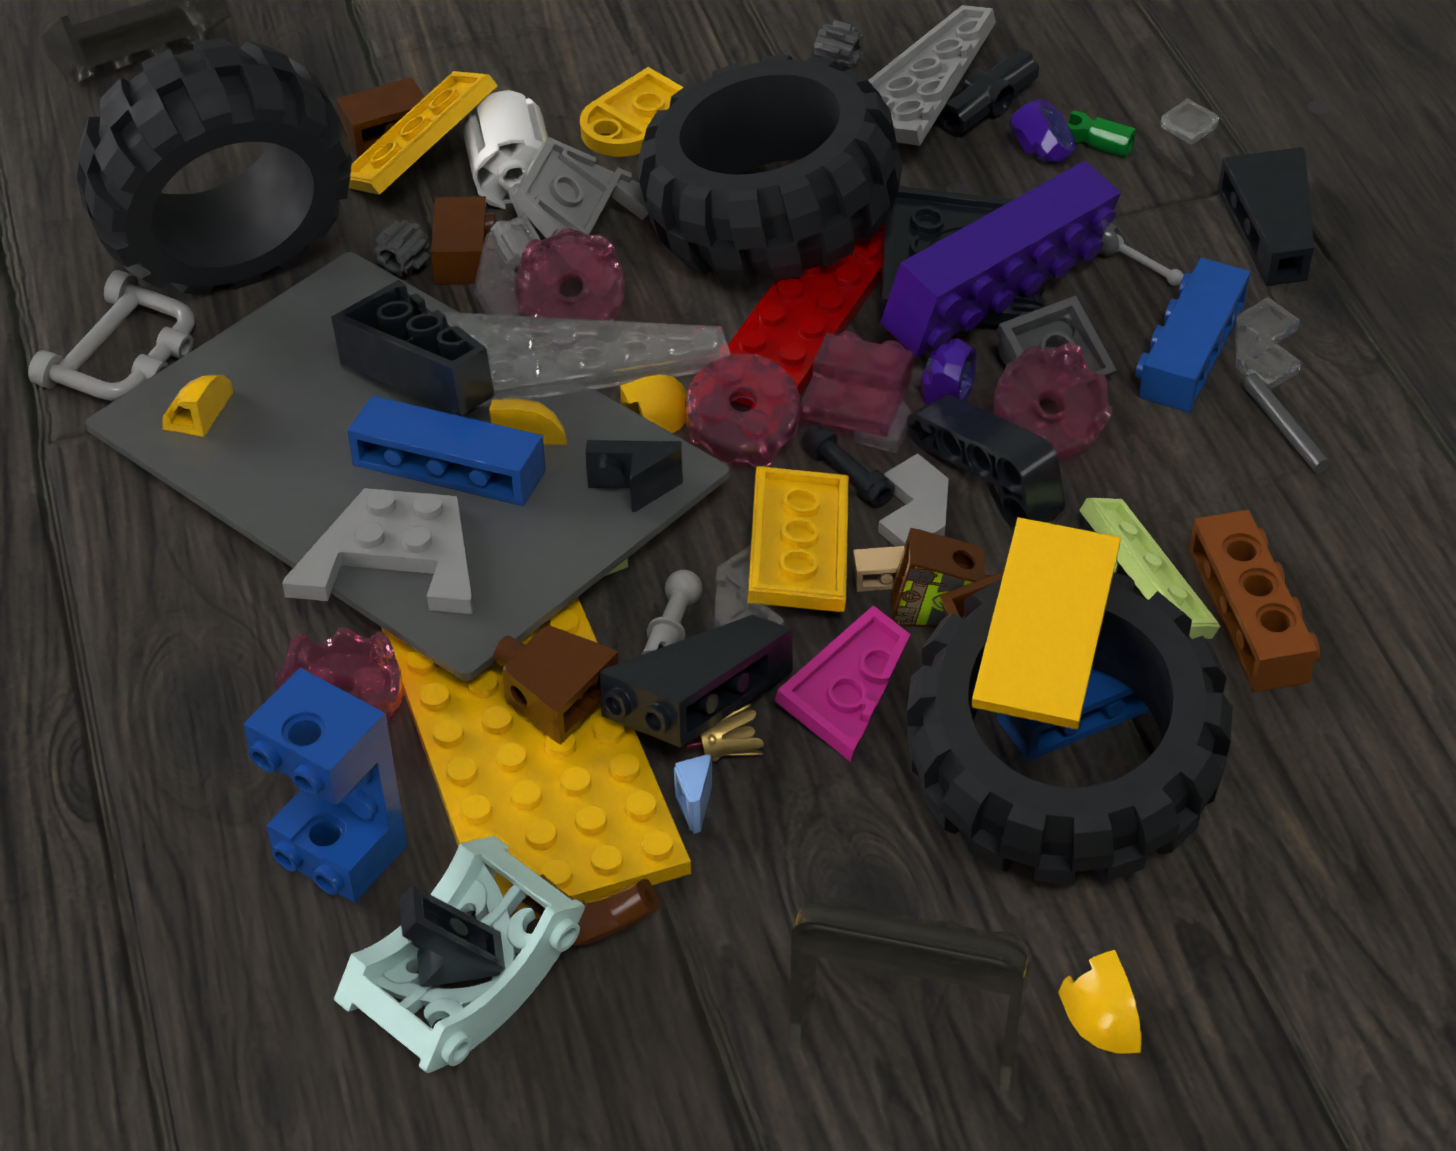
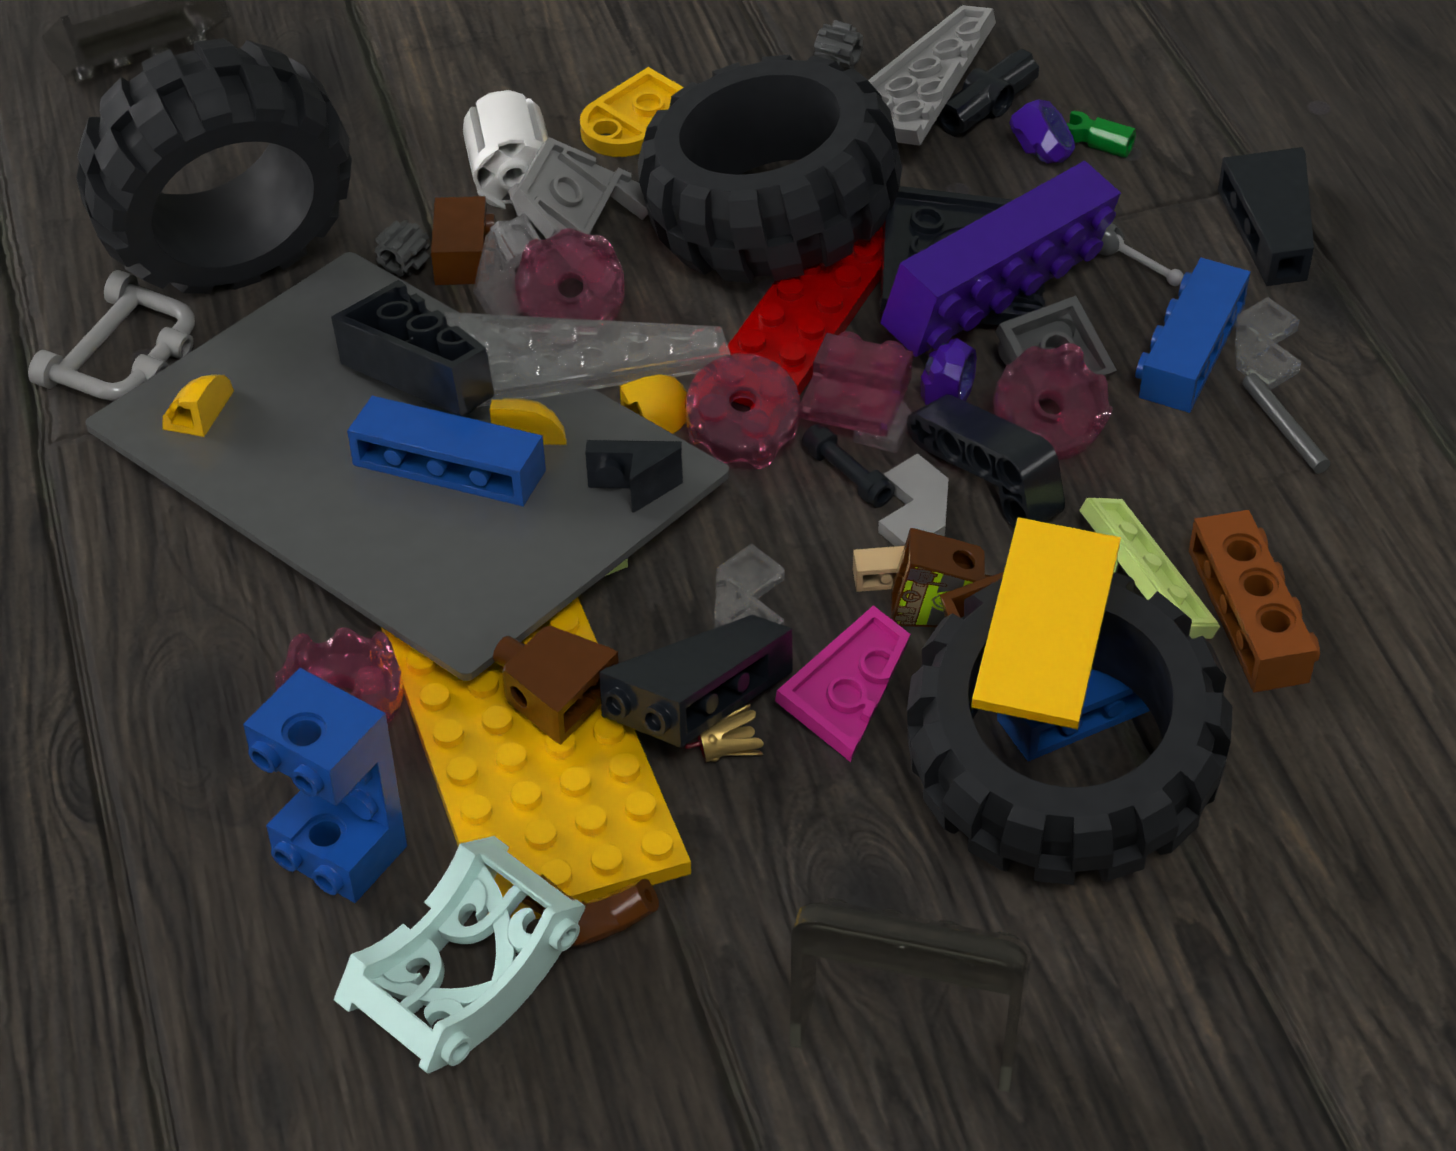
(374, 111): reddish brown brick -> none
(391, 534): light grey wing -> none
(419, 130): yellow tile -> none
(449, 941): black slope -> none
(681, 590): light grey pin -> none
(693, 789): light blue slope -> none
(799, 539): yellow tile -> none
(1103, 1006): yellow brick -> none
(1189, 121): clear tile -> none

